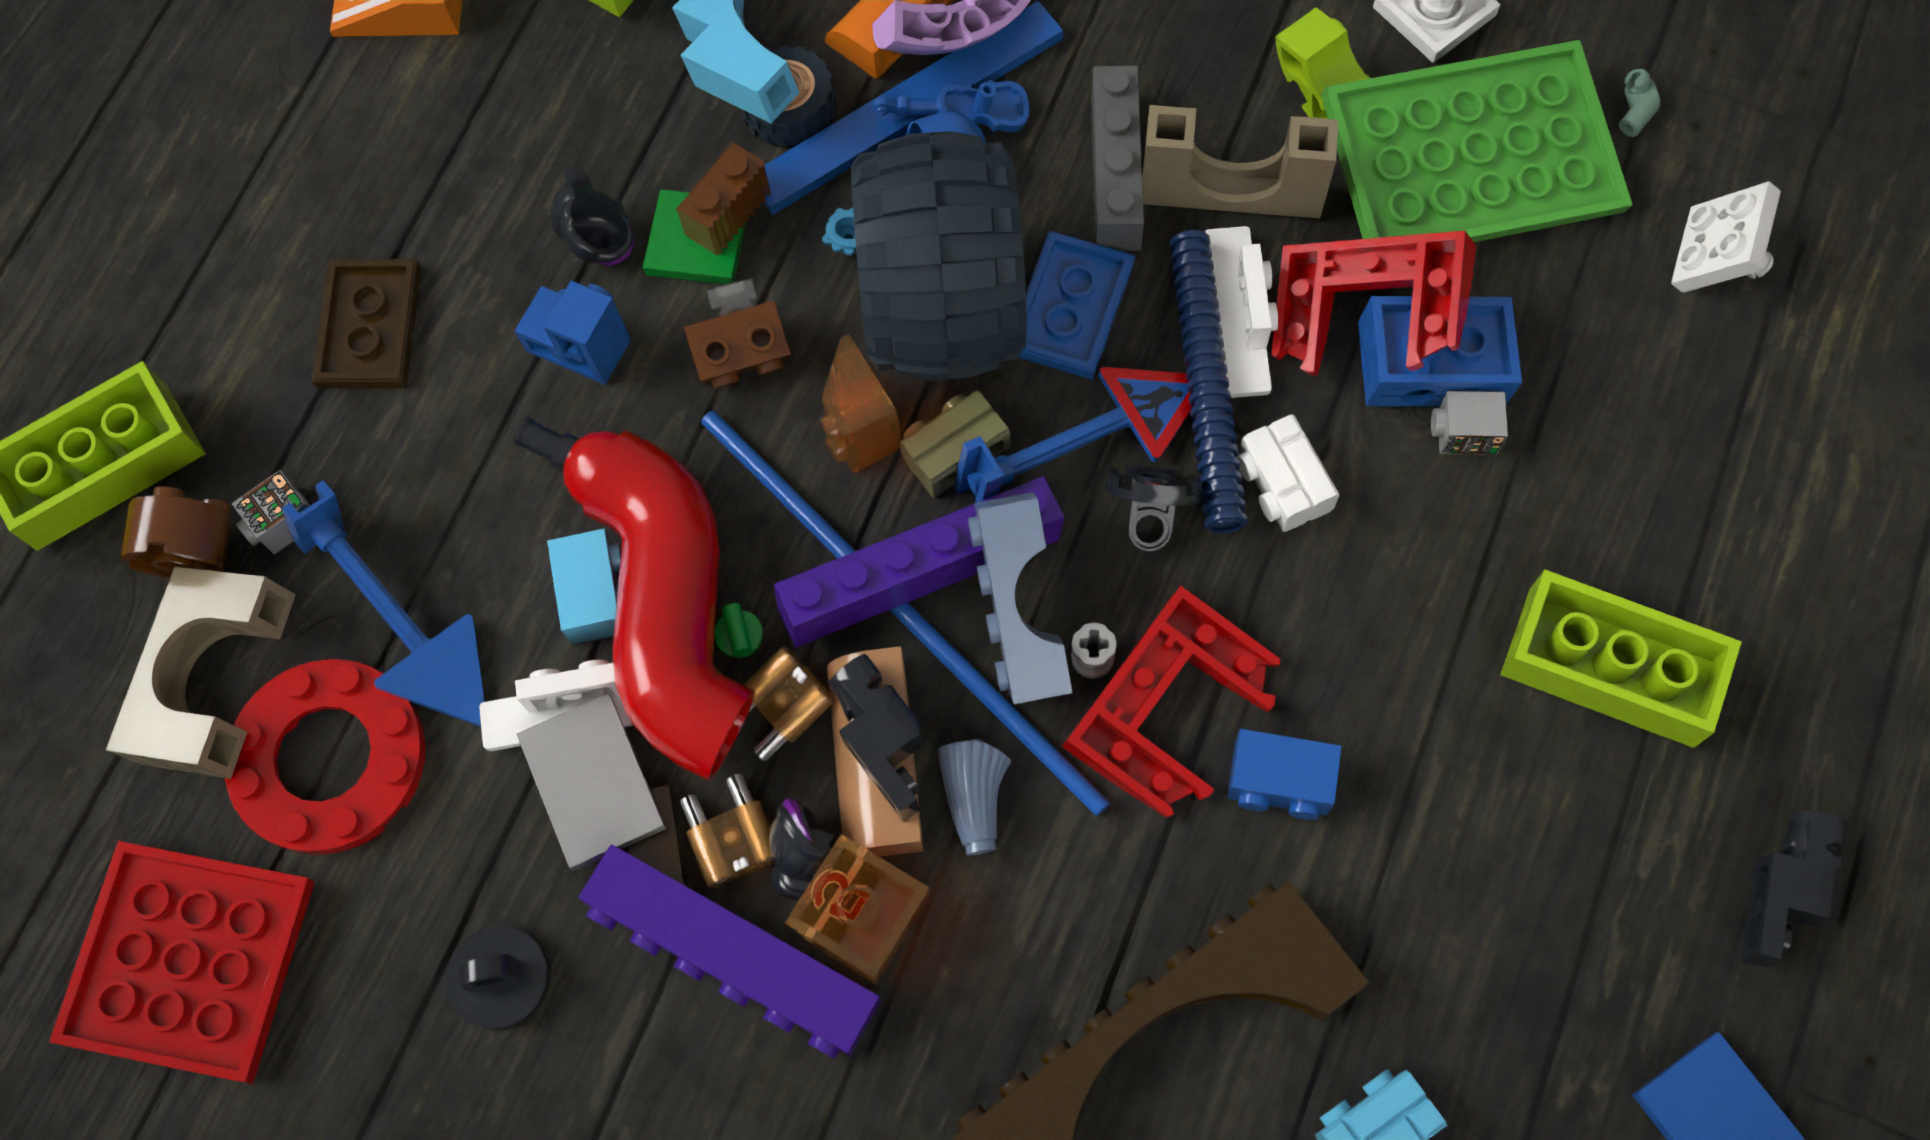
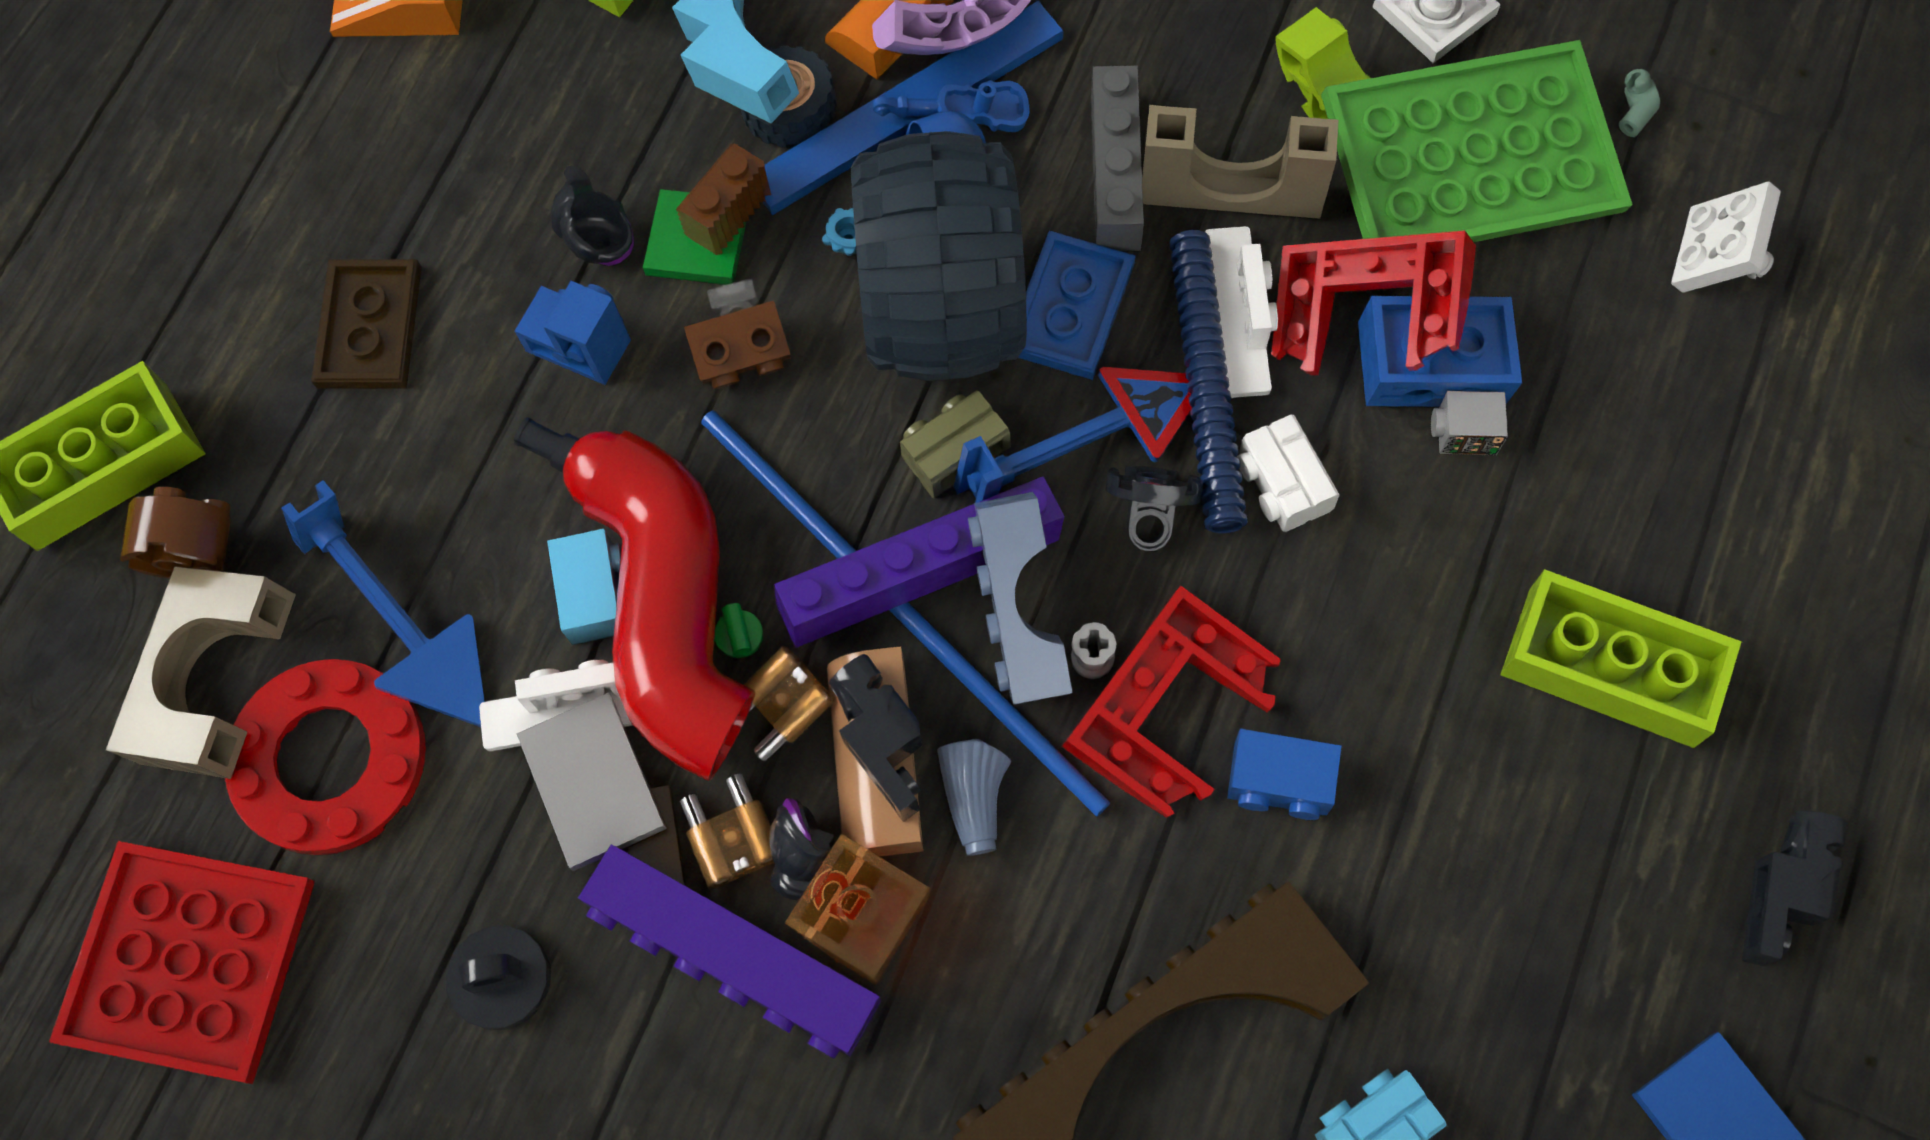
(263, 513): brick -> none
(857, 410): clear orange slope -> none

